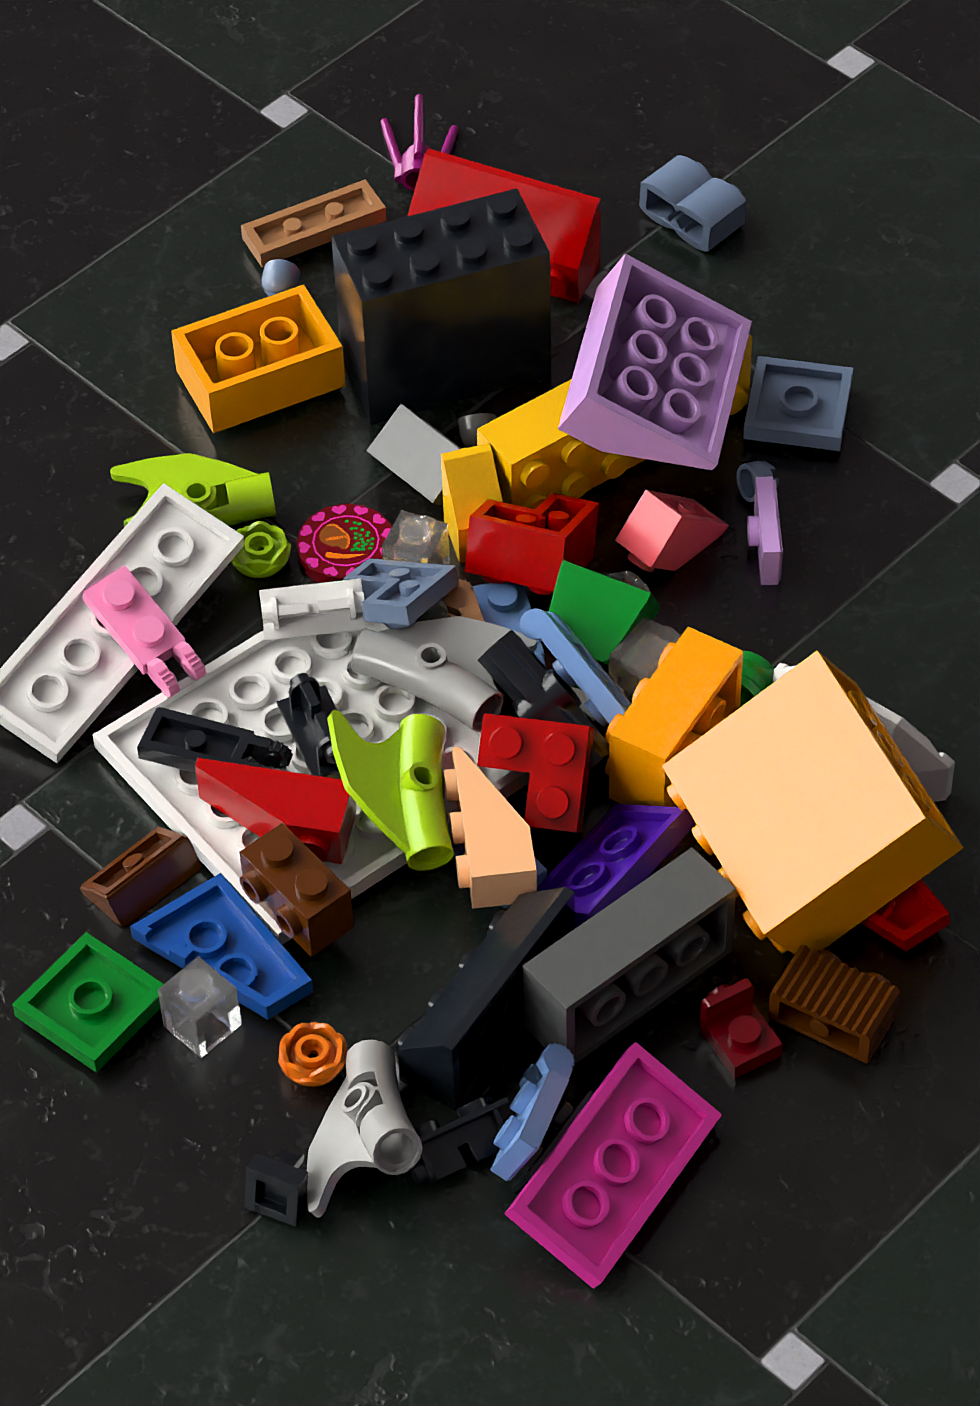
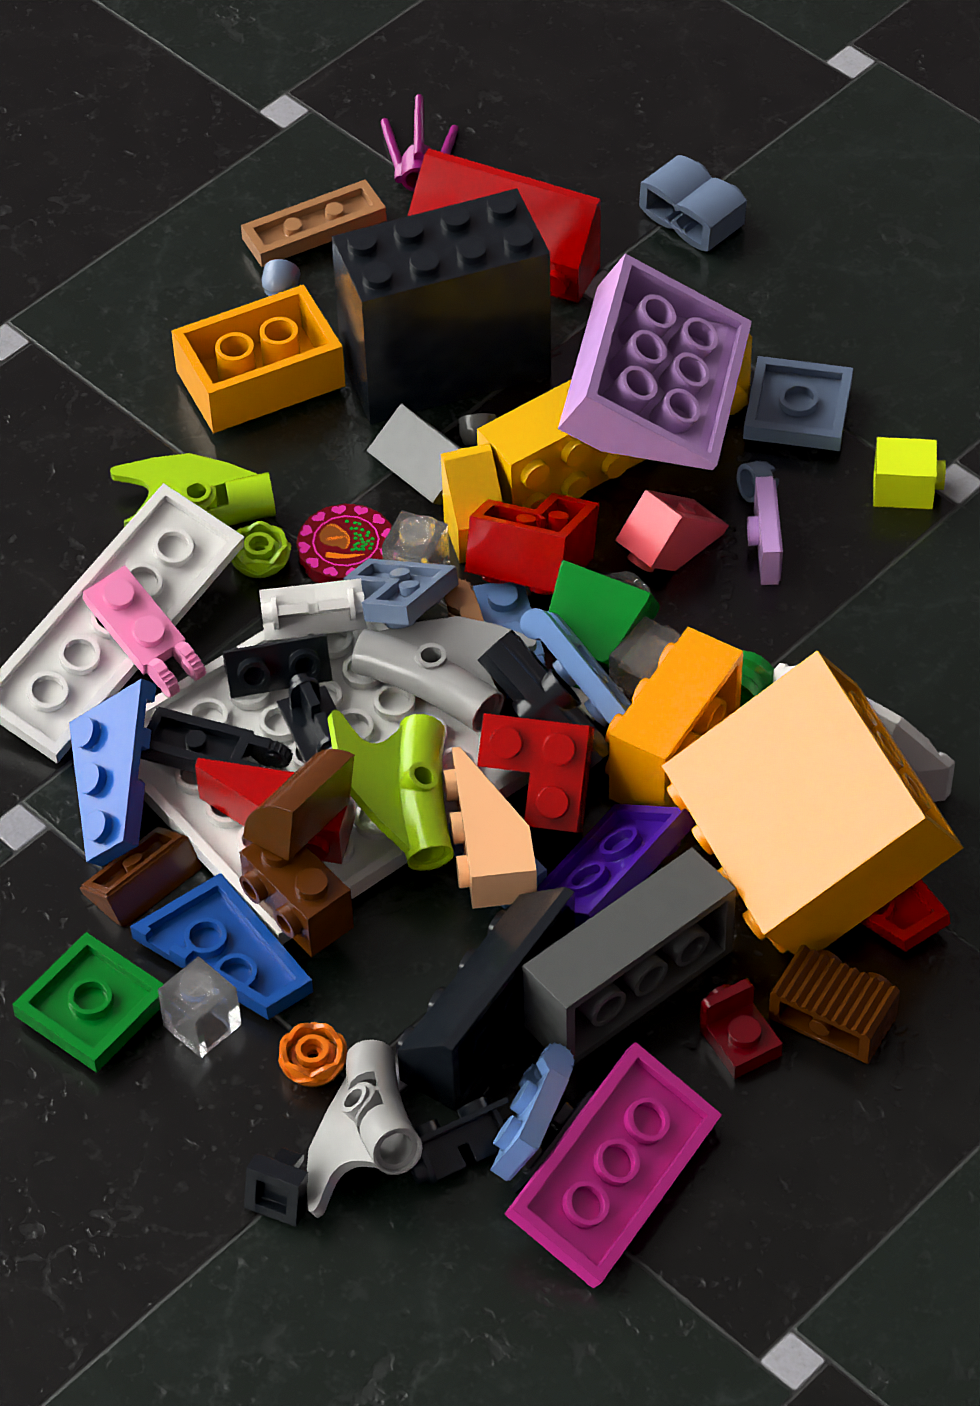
(106, 765): none -> wing
(274, 664): none -> black hinge
(302, 804): none -> reddish brown brick
(907, 473): none -> neon yellow brick

